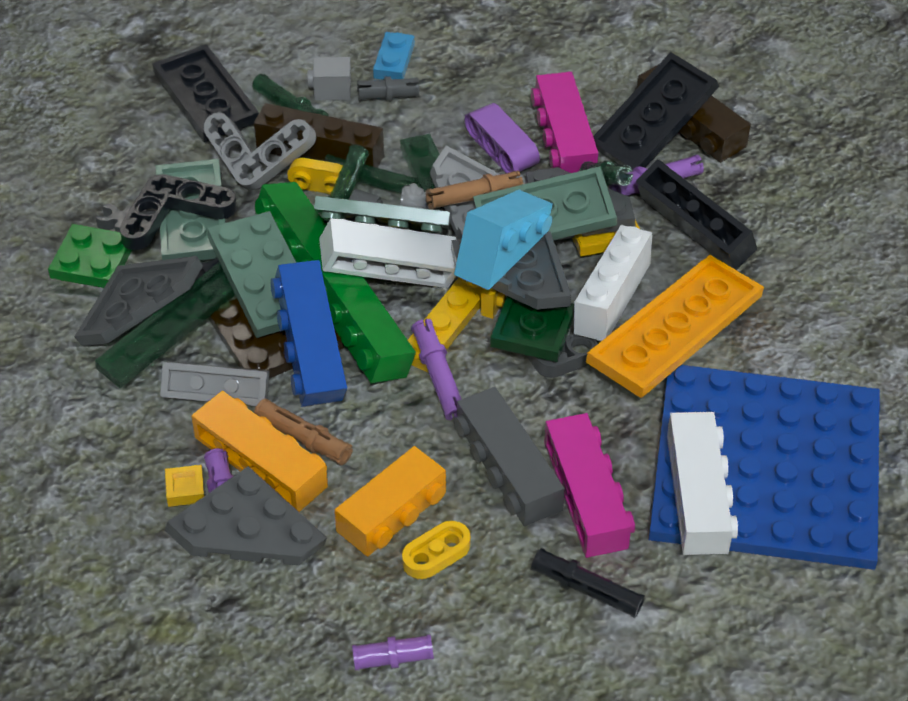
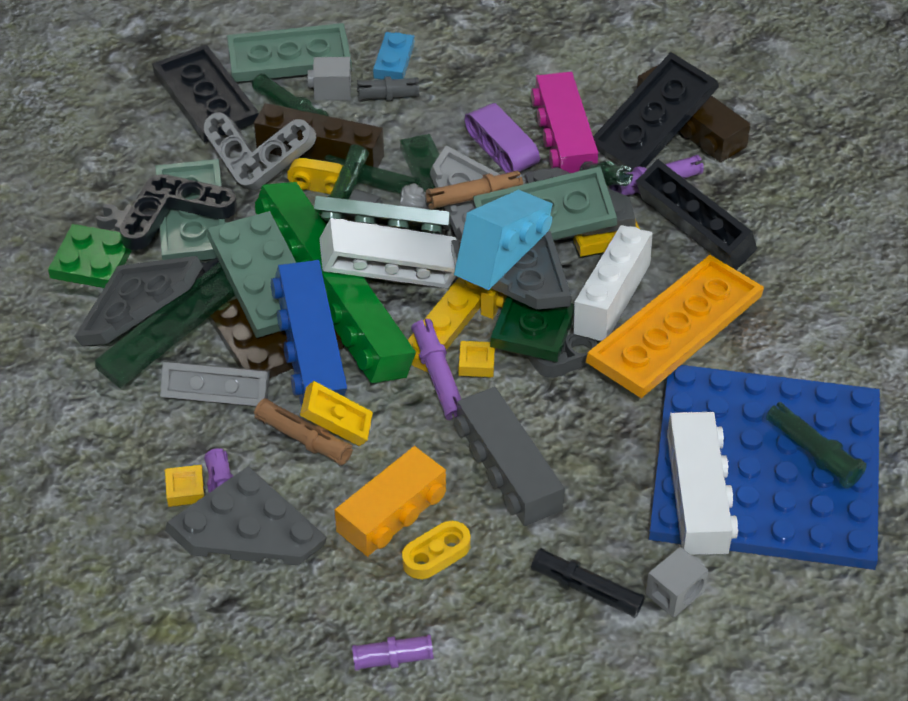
(257, 444): light orange brick -> none
(284, 50): none -> sand green plate
(336, 413): none -> yellow plate
(476, 359): none -> yellow plate
(588, 484): dark pink brick -> none
(677, 581): none -> light grey brick
(827, 453): none -> clear green pin

